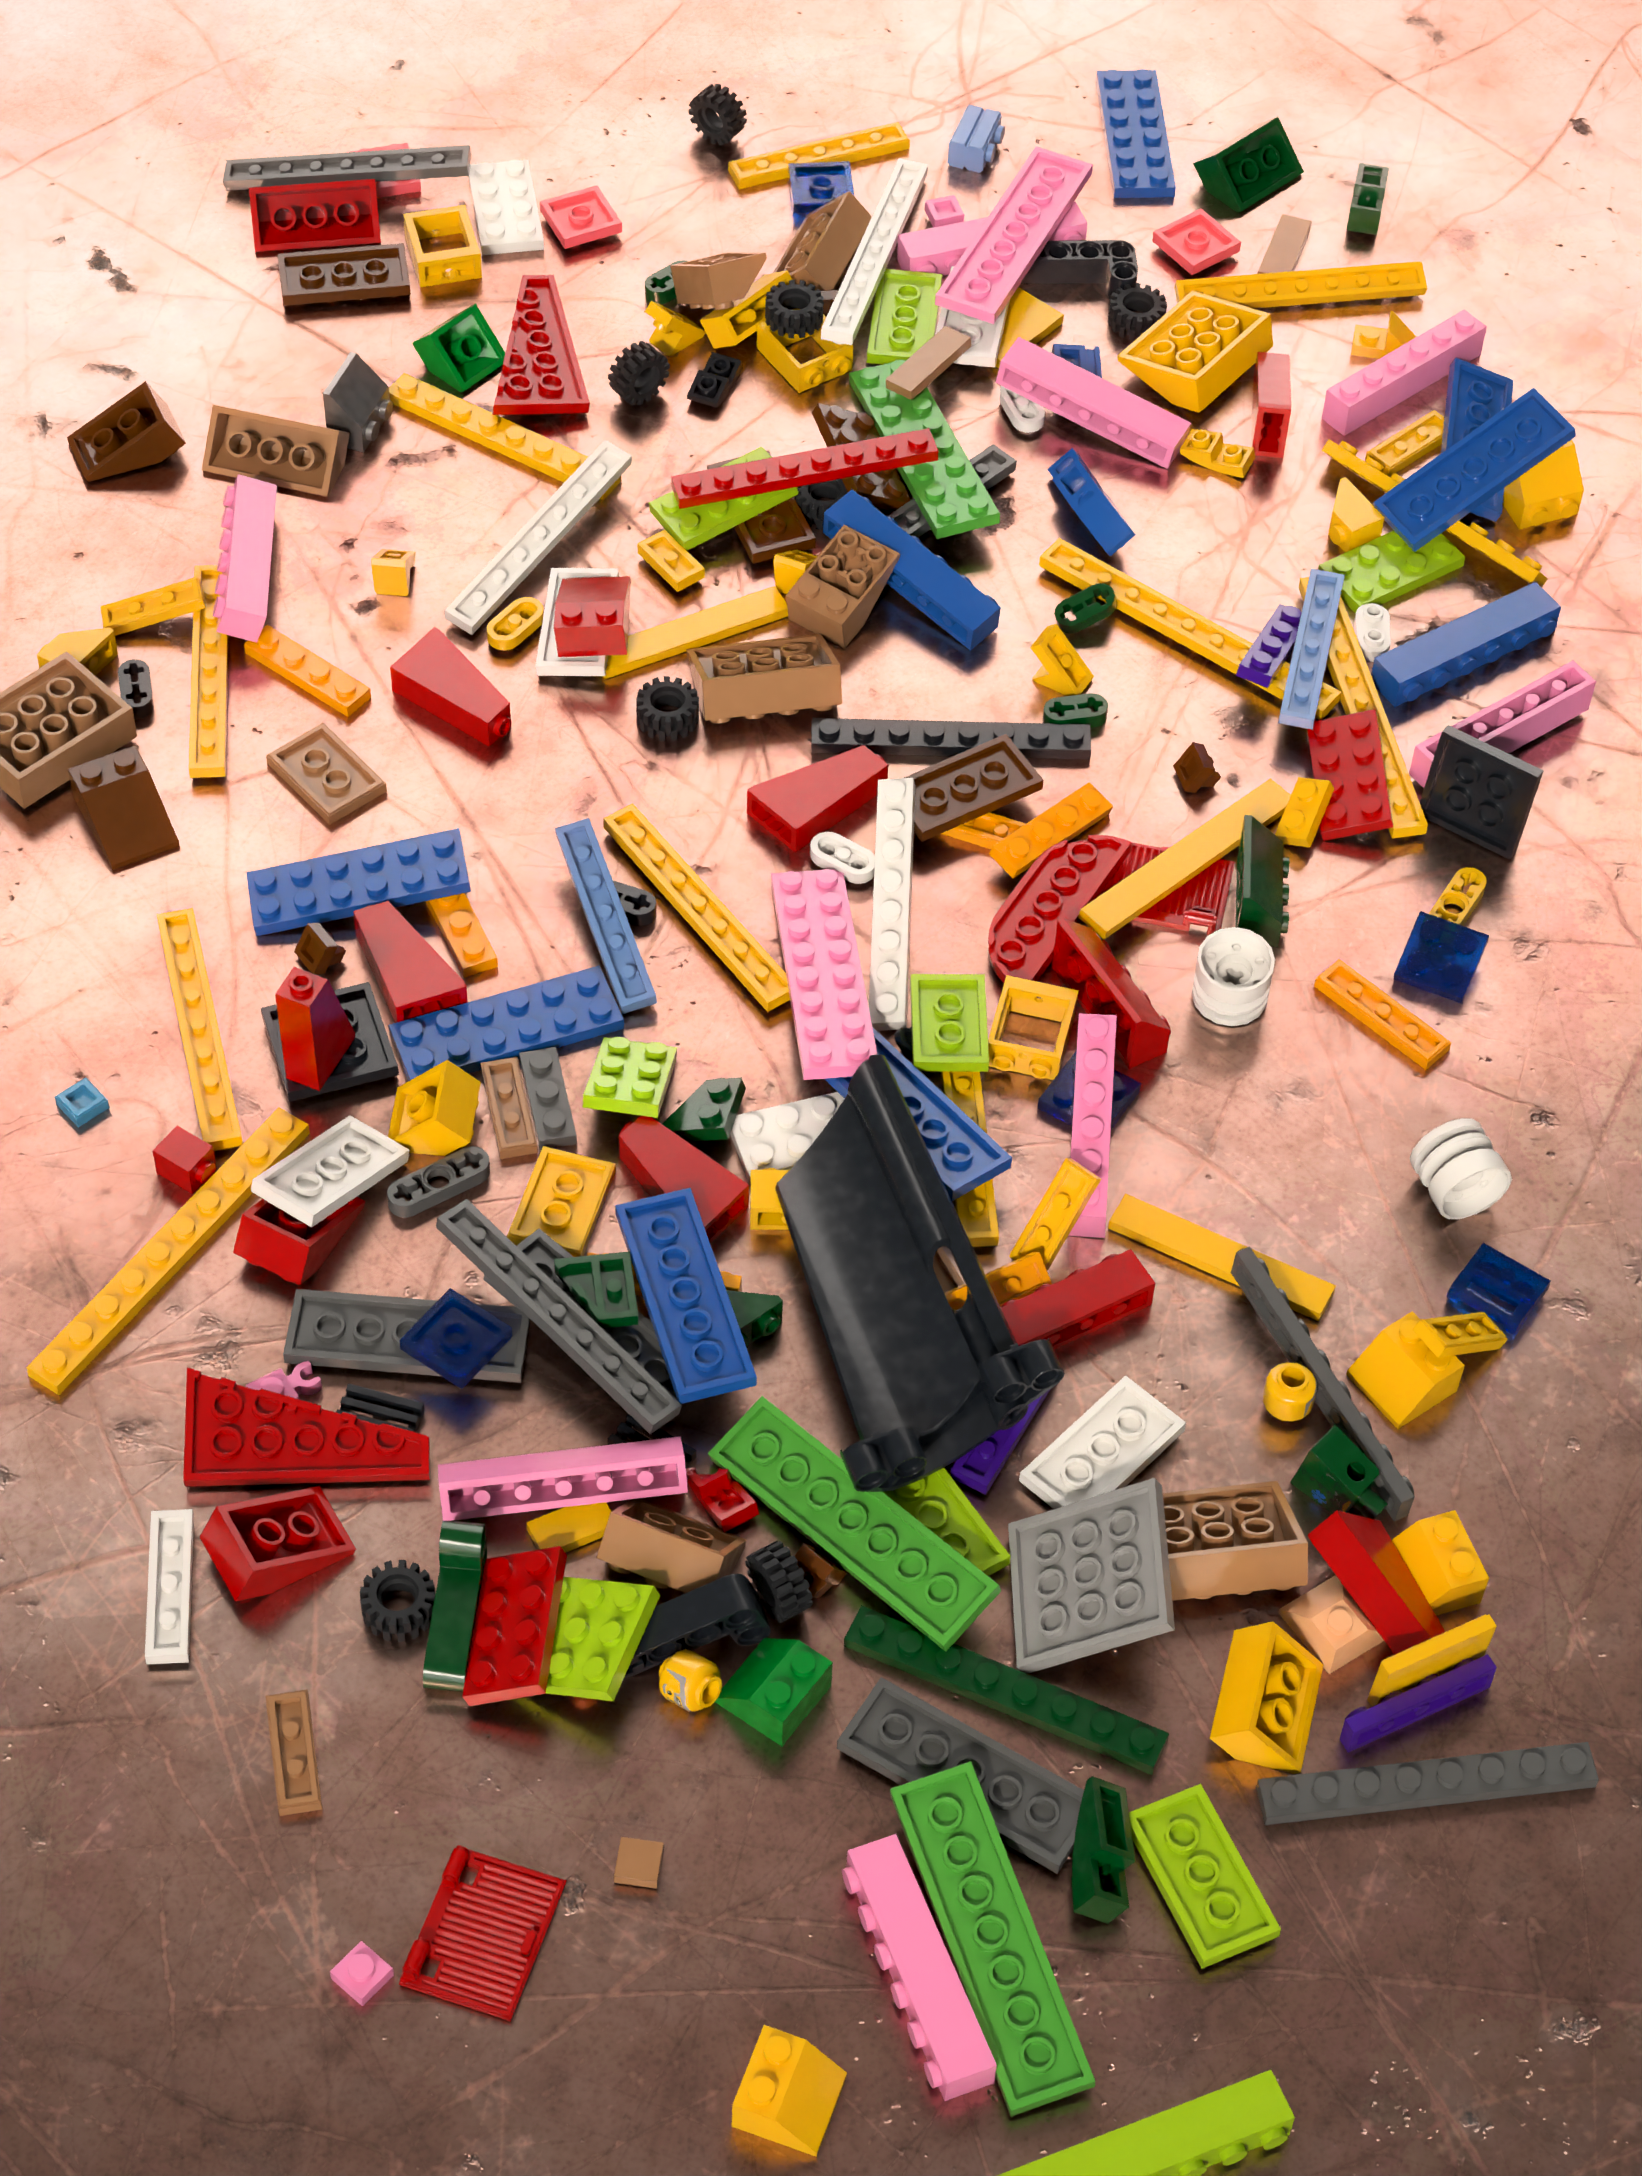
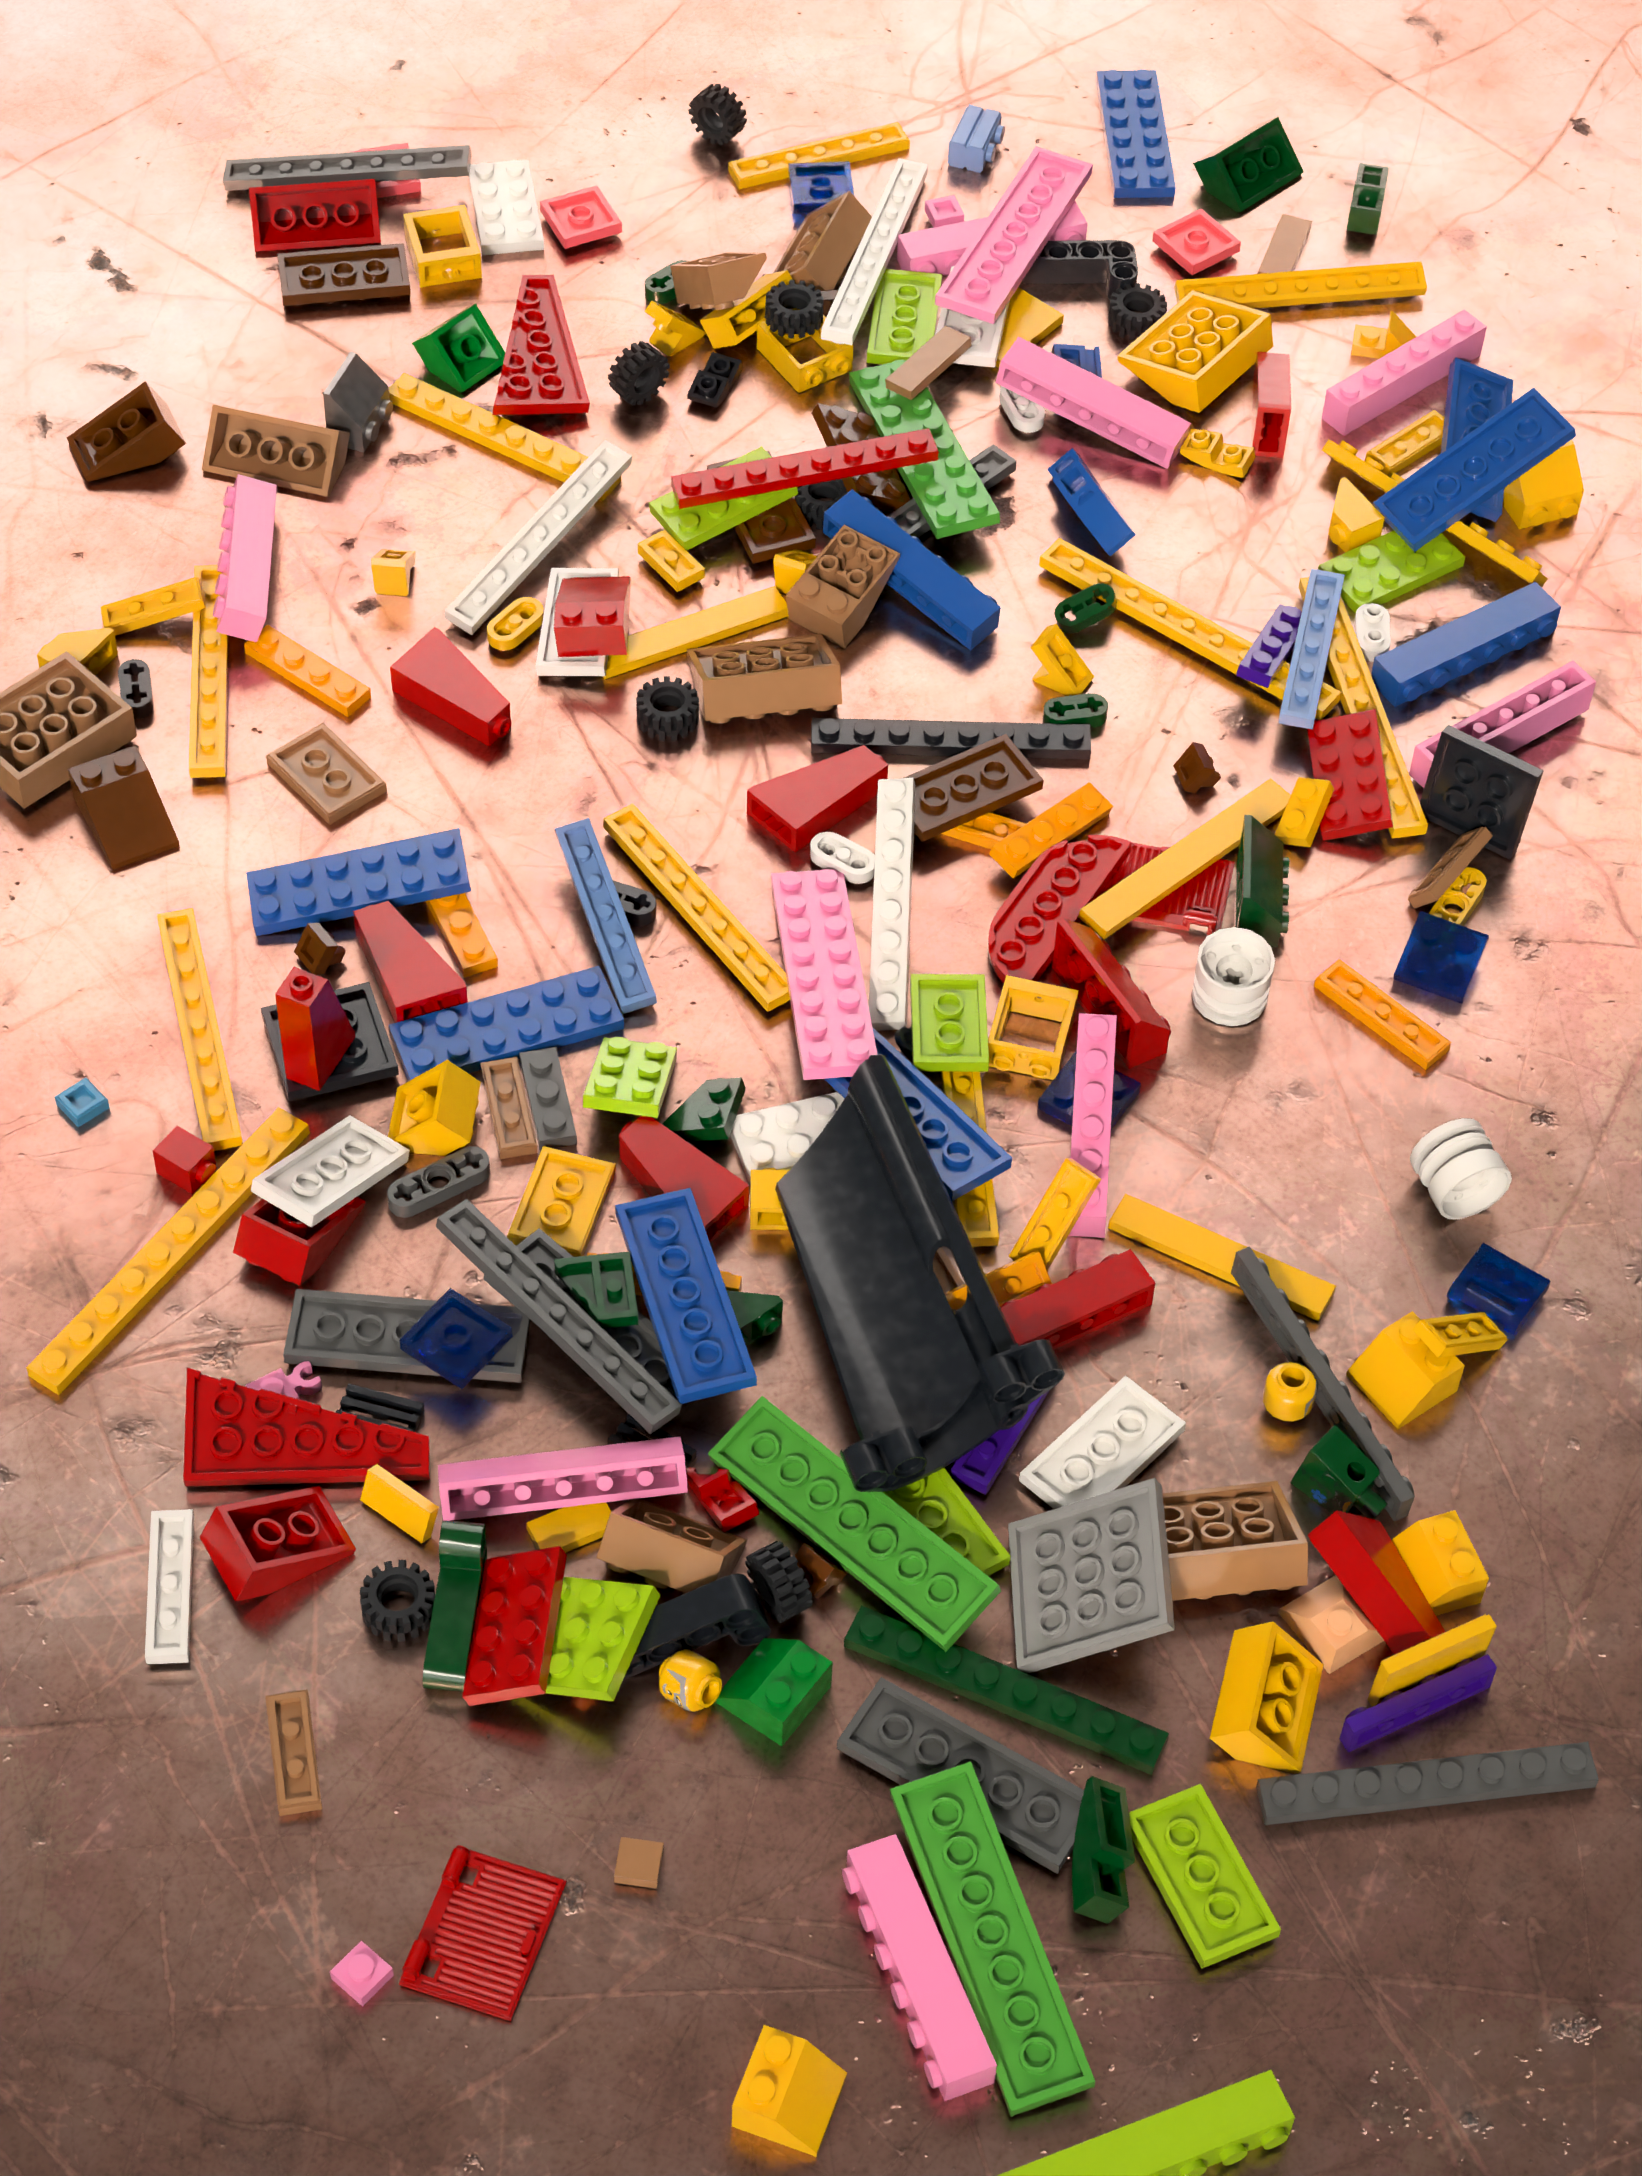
(399, 1503): none -> yellow tile
(1449, 867): none -> medium nougat tile

